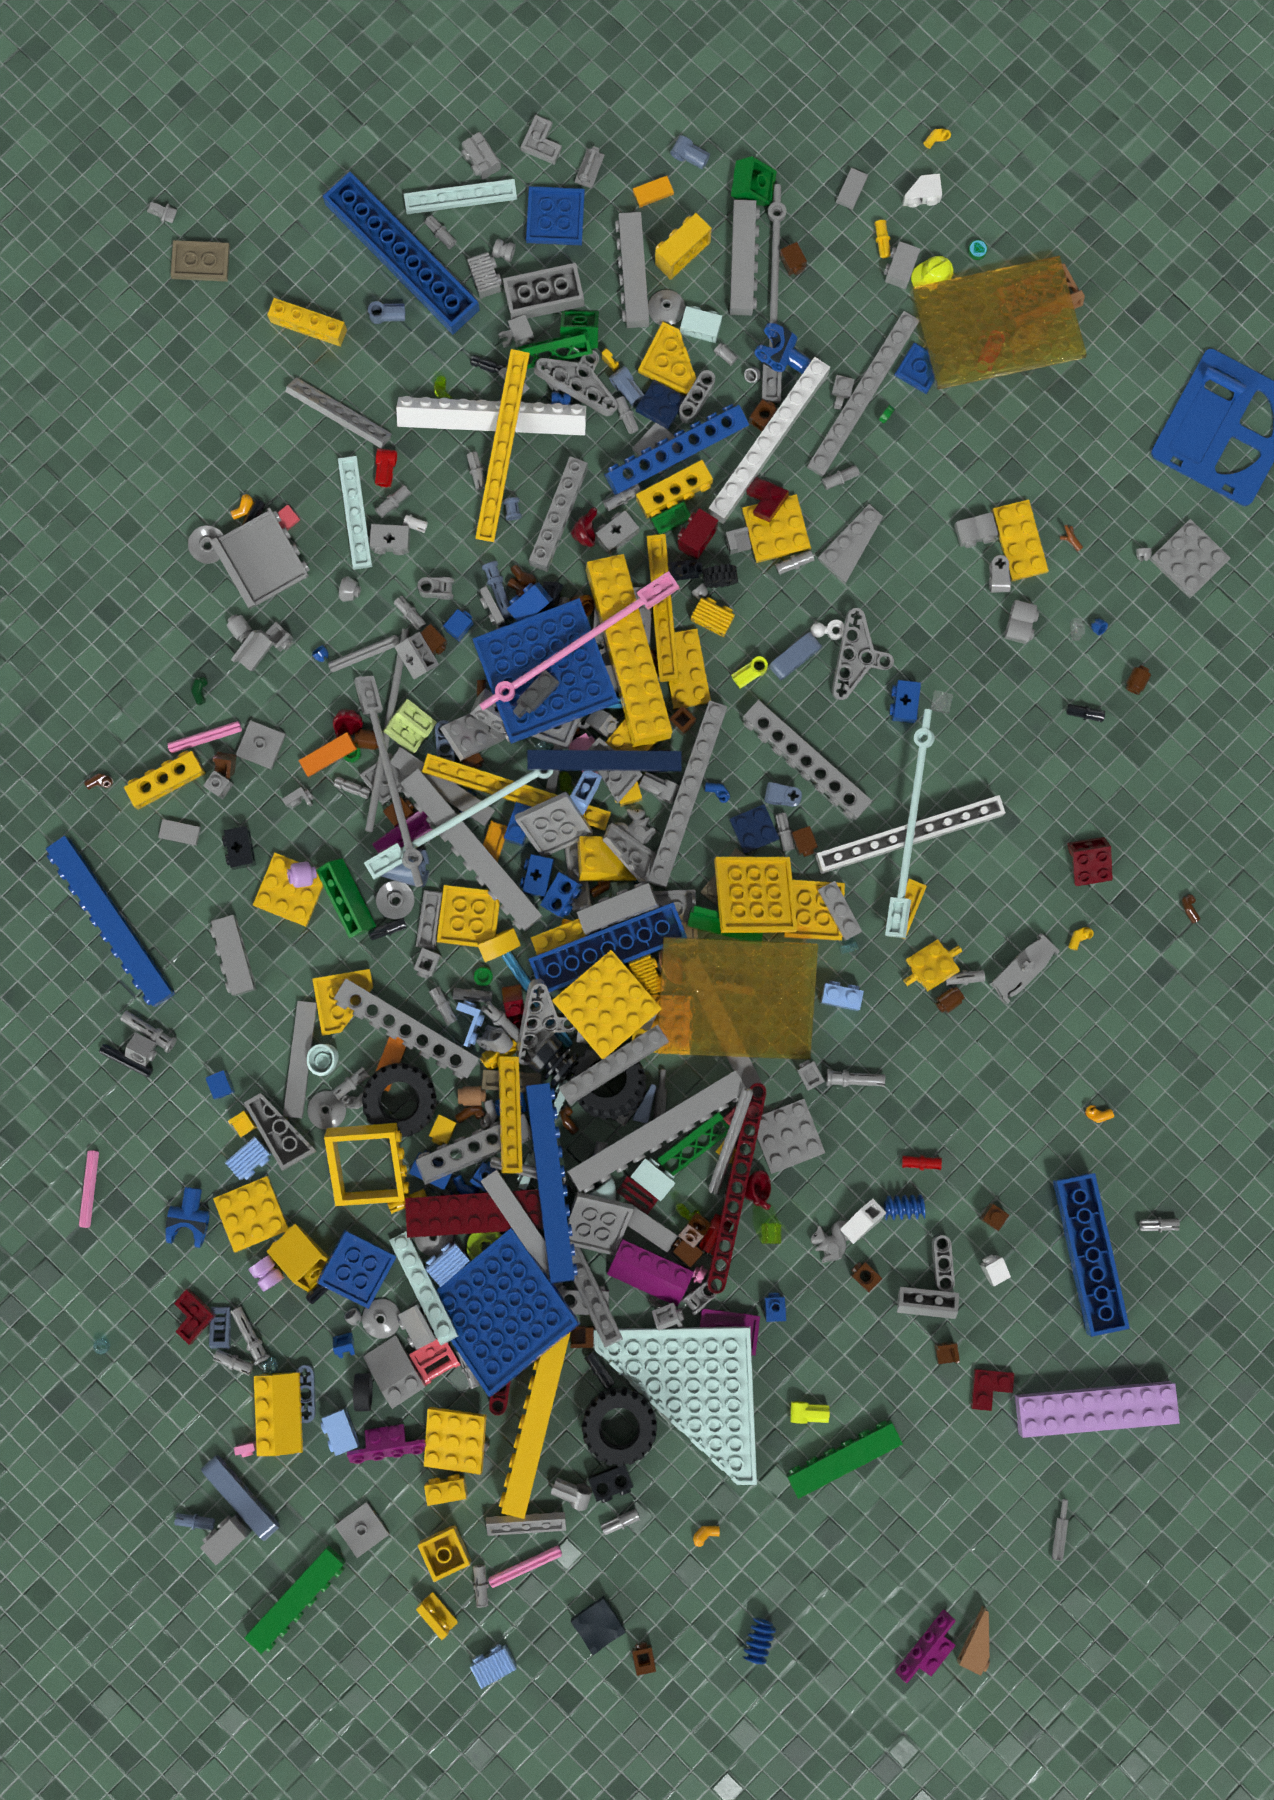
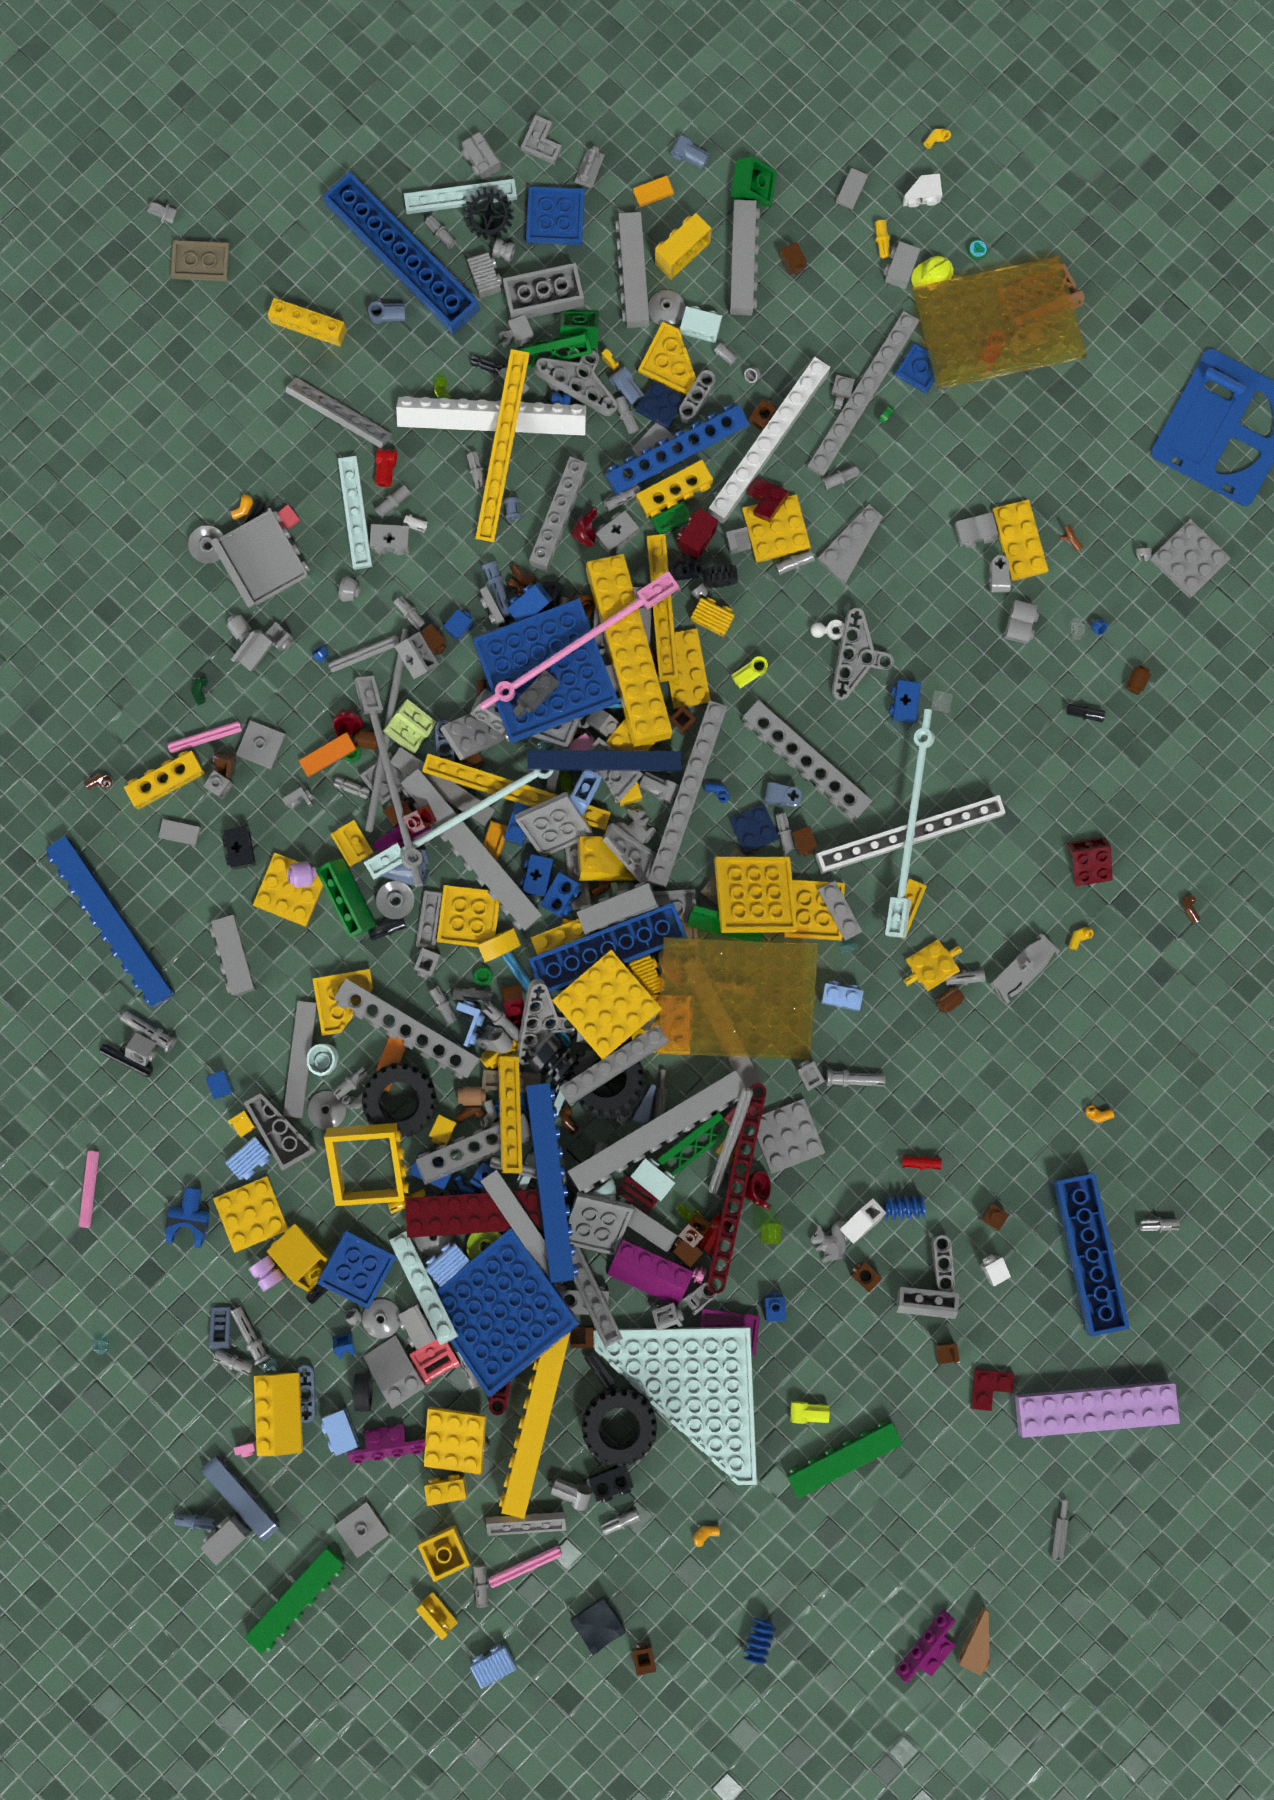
(197, 1314): dark red plate -> none
(352, 843): none -> yellow plate
(419, 819): none -> dark red brick
(437, 587): light grey piece -> none
(491, 197): none -> black gear
(772, 379): light grey bar -> none
(782, 351): blue connector -> none
(795, 656): sand blue beam -> none

